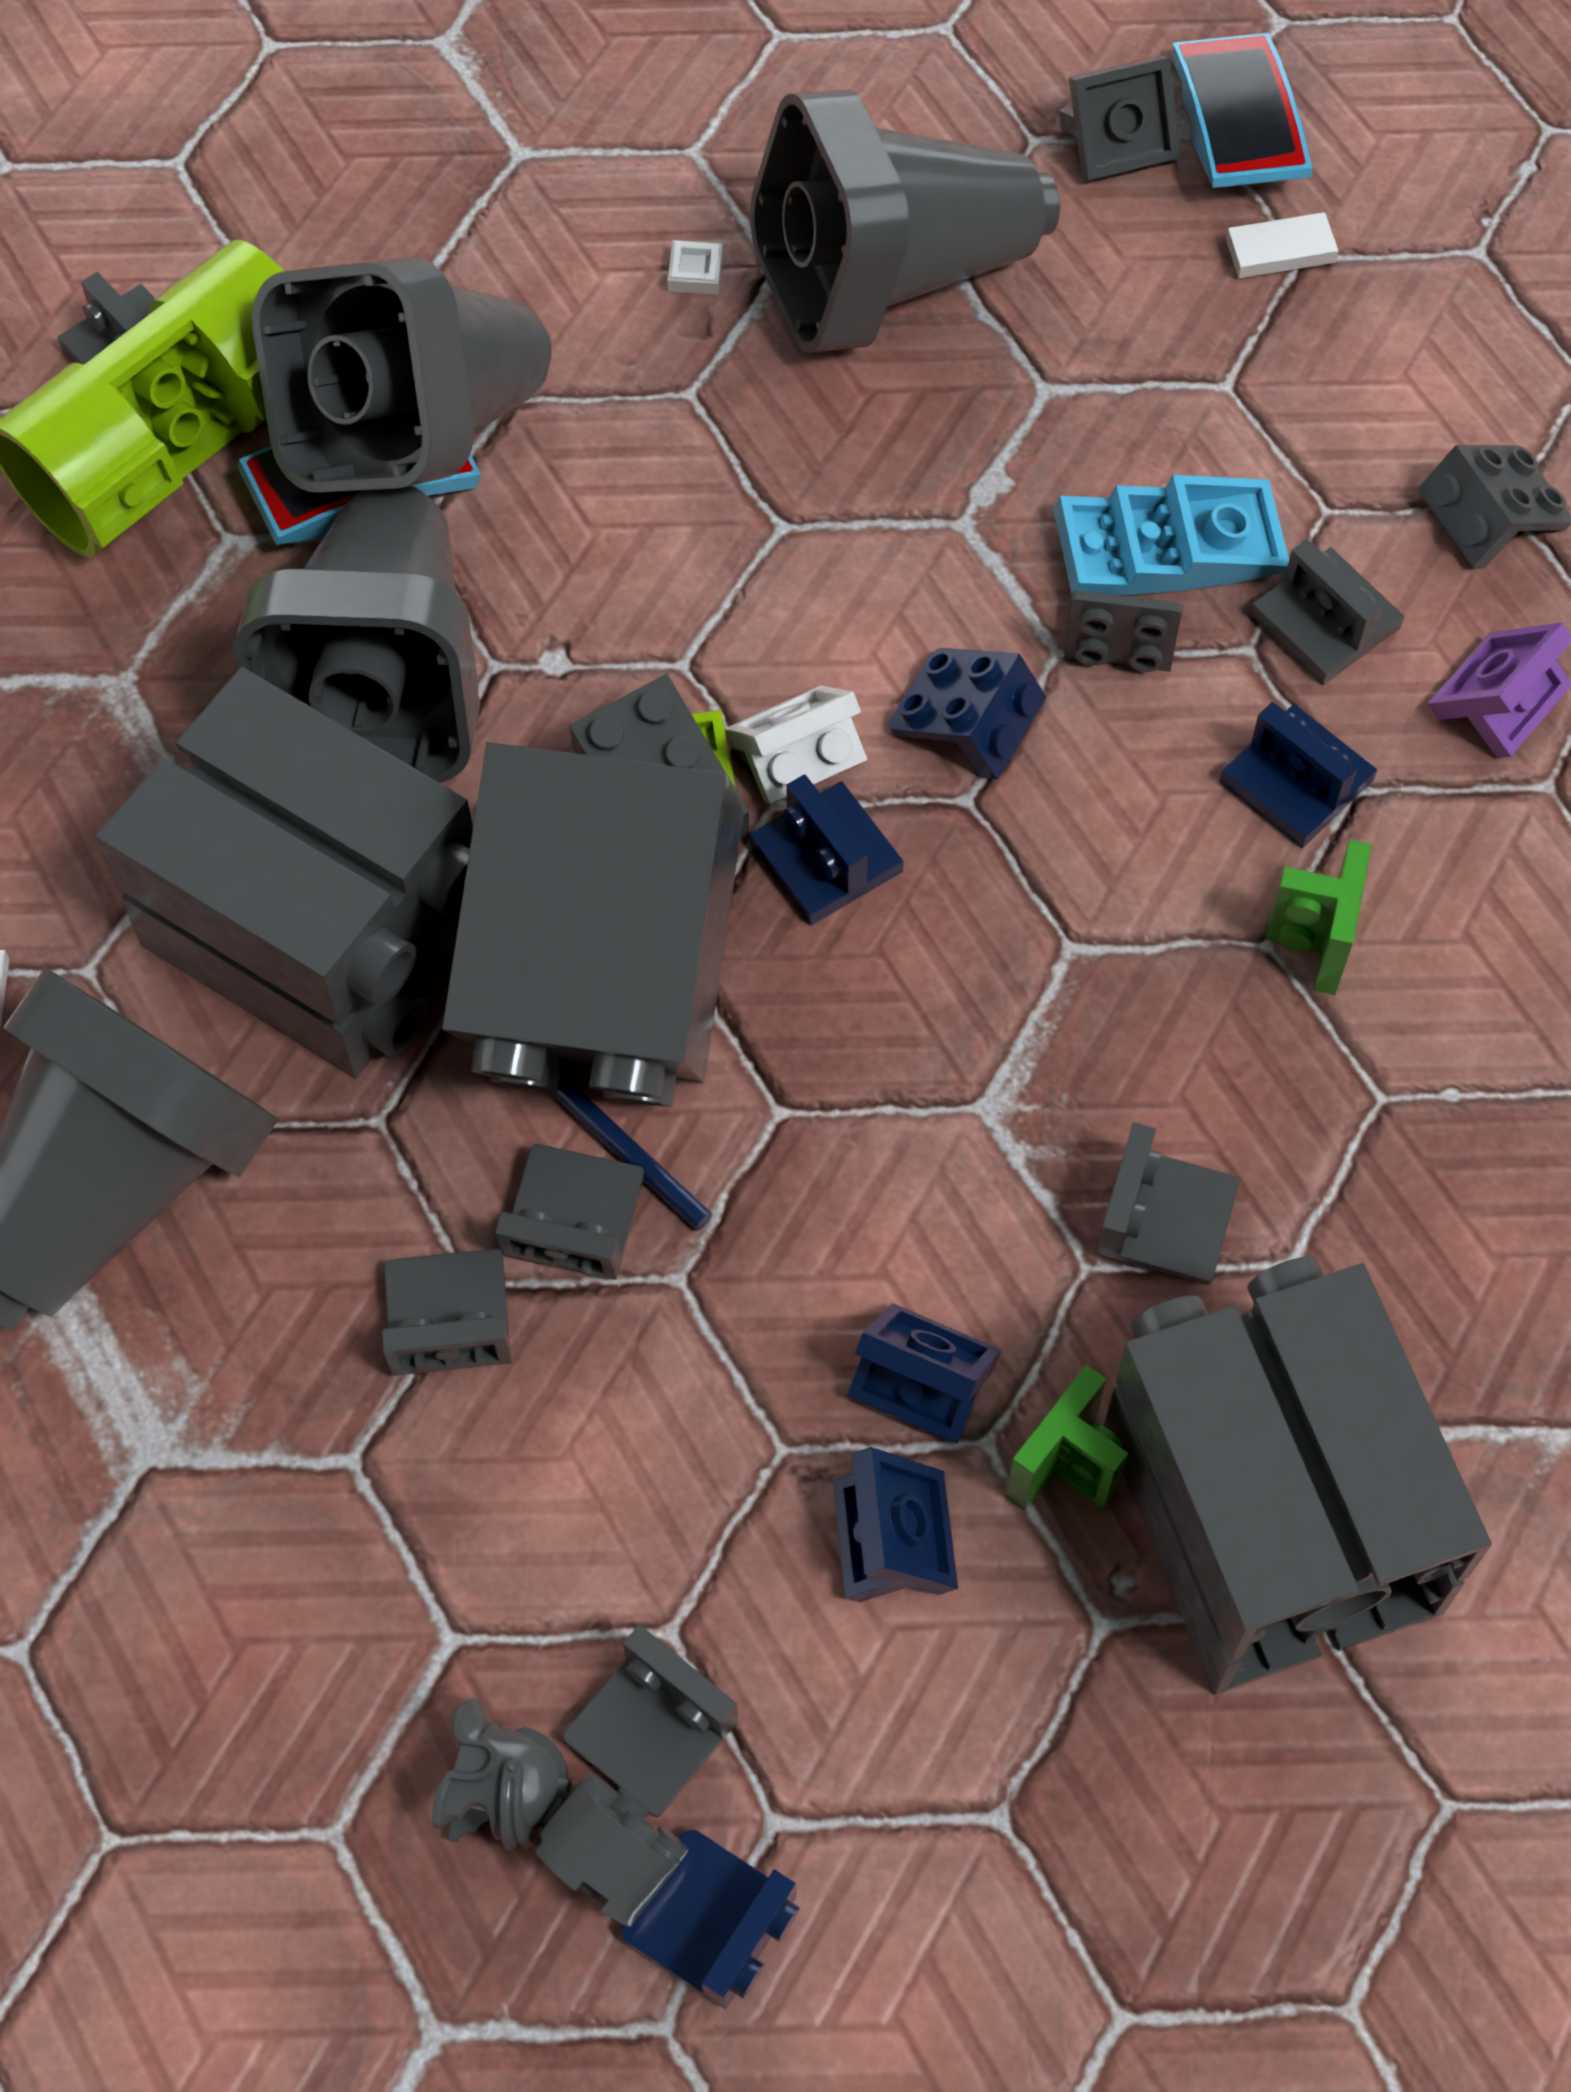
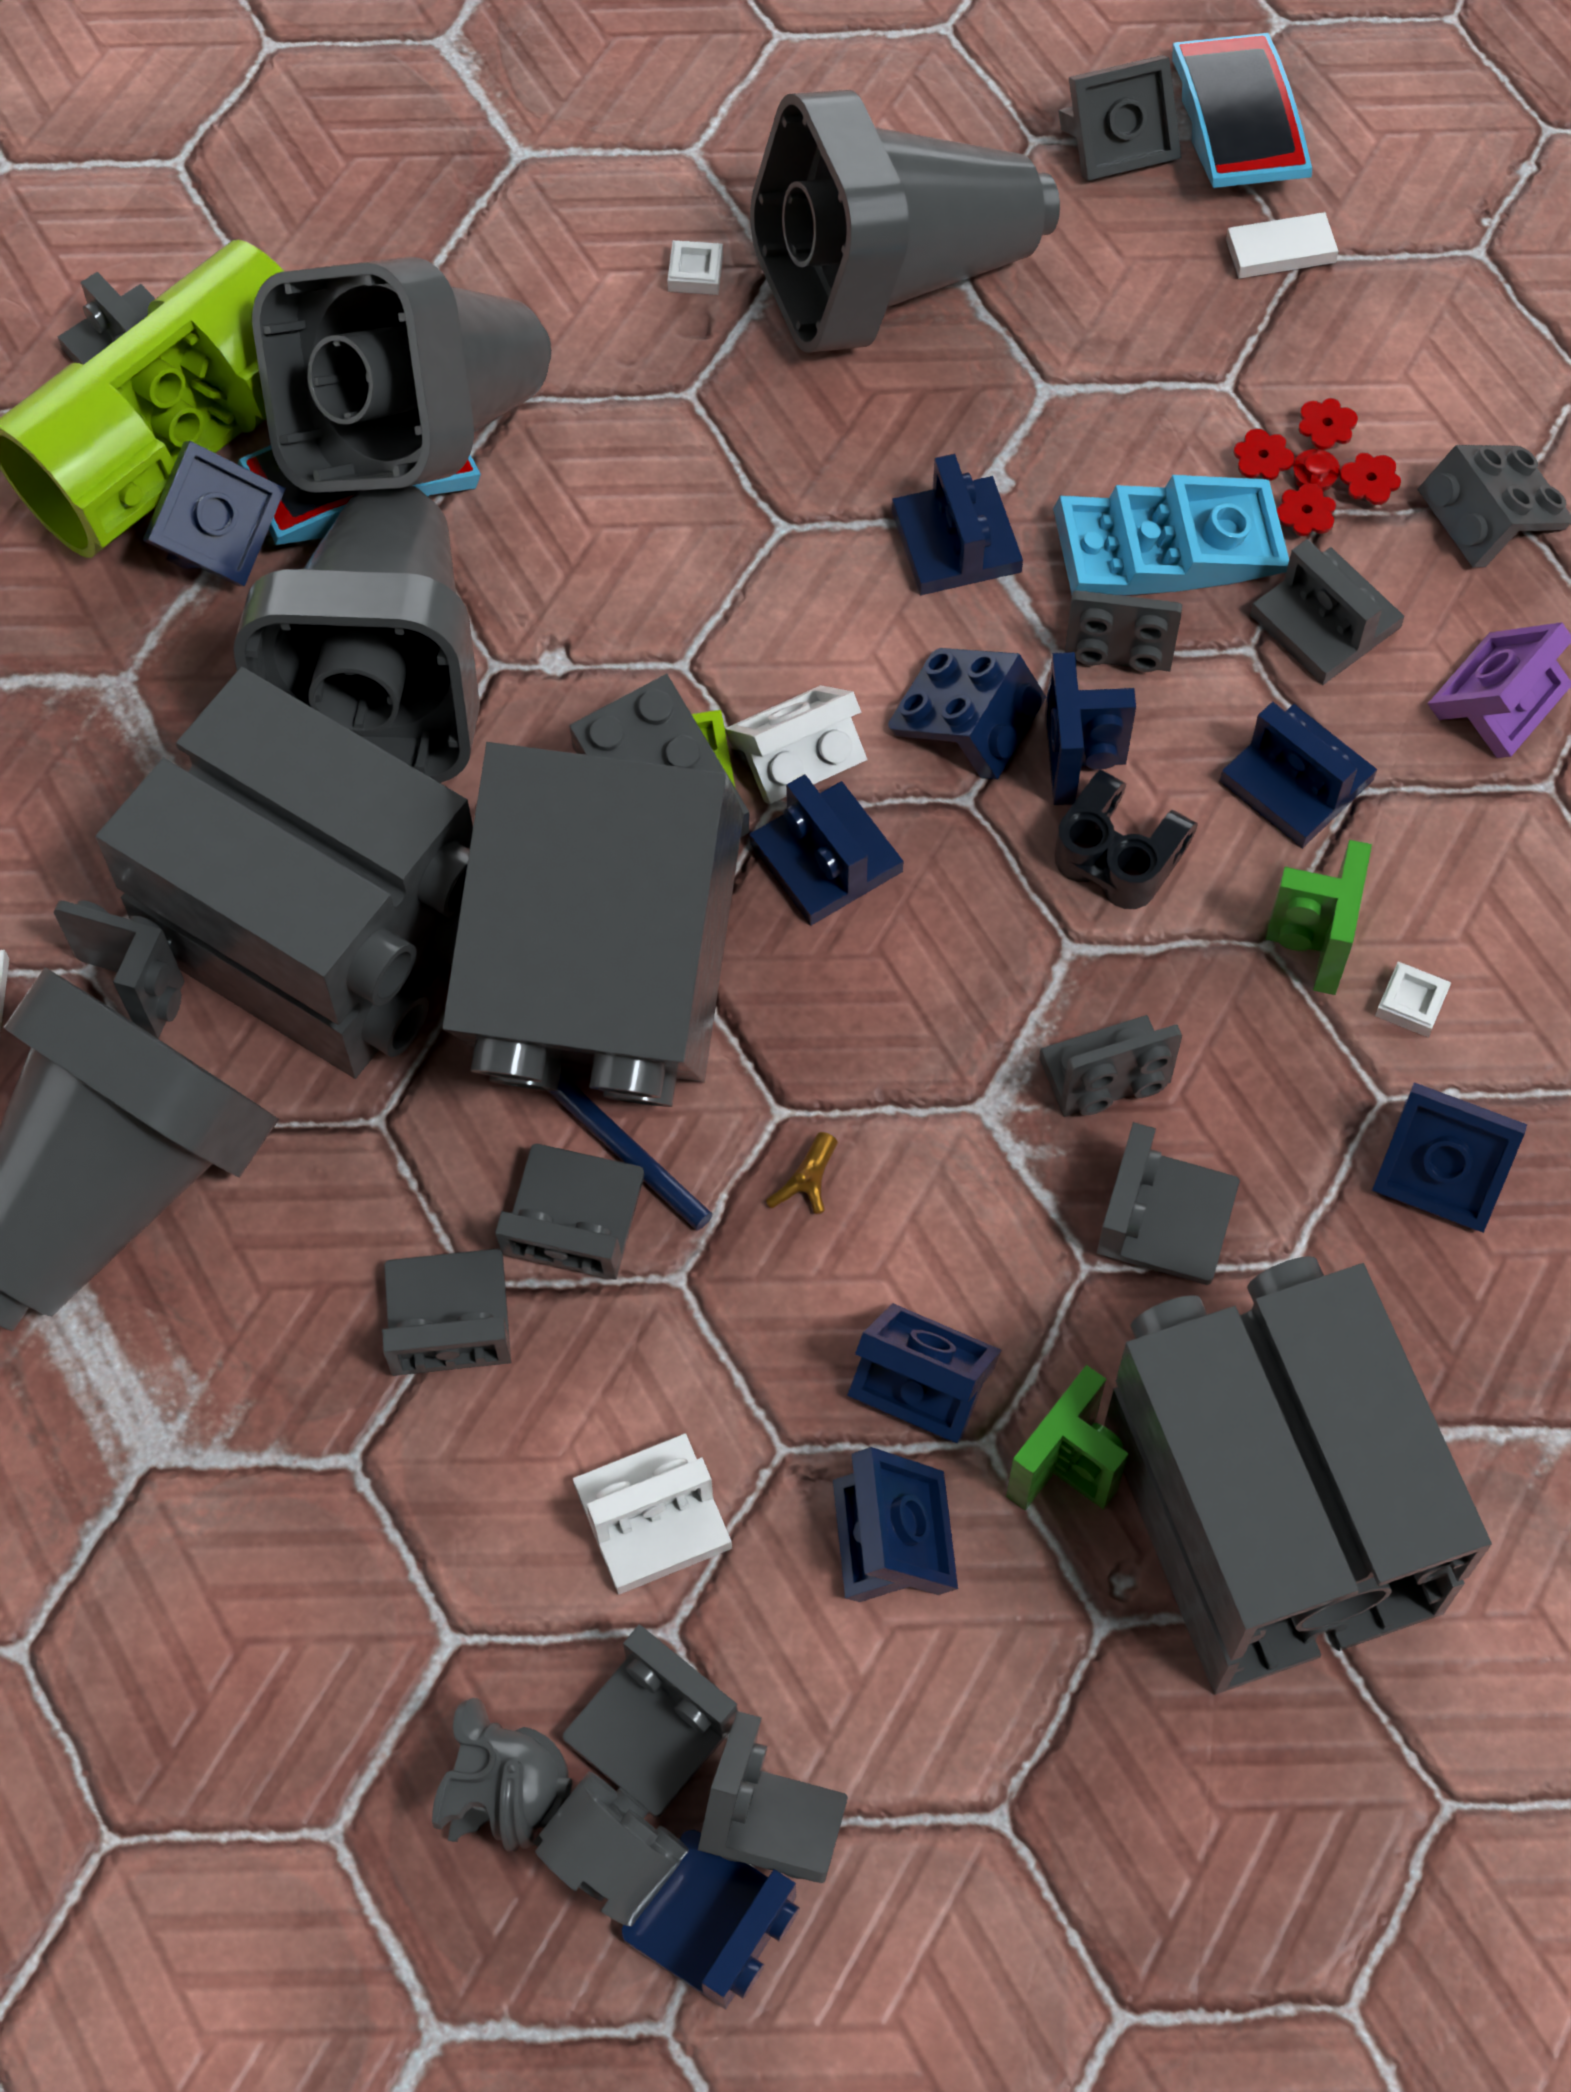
(136, 950): none -> dark grey bracket
(213, 514): none -> dark blue bracket
(653, 1513): none -> white bracket
(768, 1816): none -> dark grey bracket
(809, 1174): none -> pearl gold bar
(956, 530): none -> dark blue bracket
(1083, 727): none -> dark blue bracket
(1103, 864): none -> black piece
(1111, 1065): none -> dark grey bracket
(1316, 468): none -> red plant
(1413, 999): none -> white tile
(1449, 1157): none -> dark blue bracket

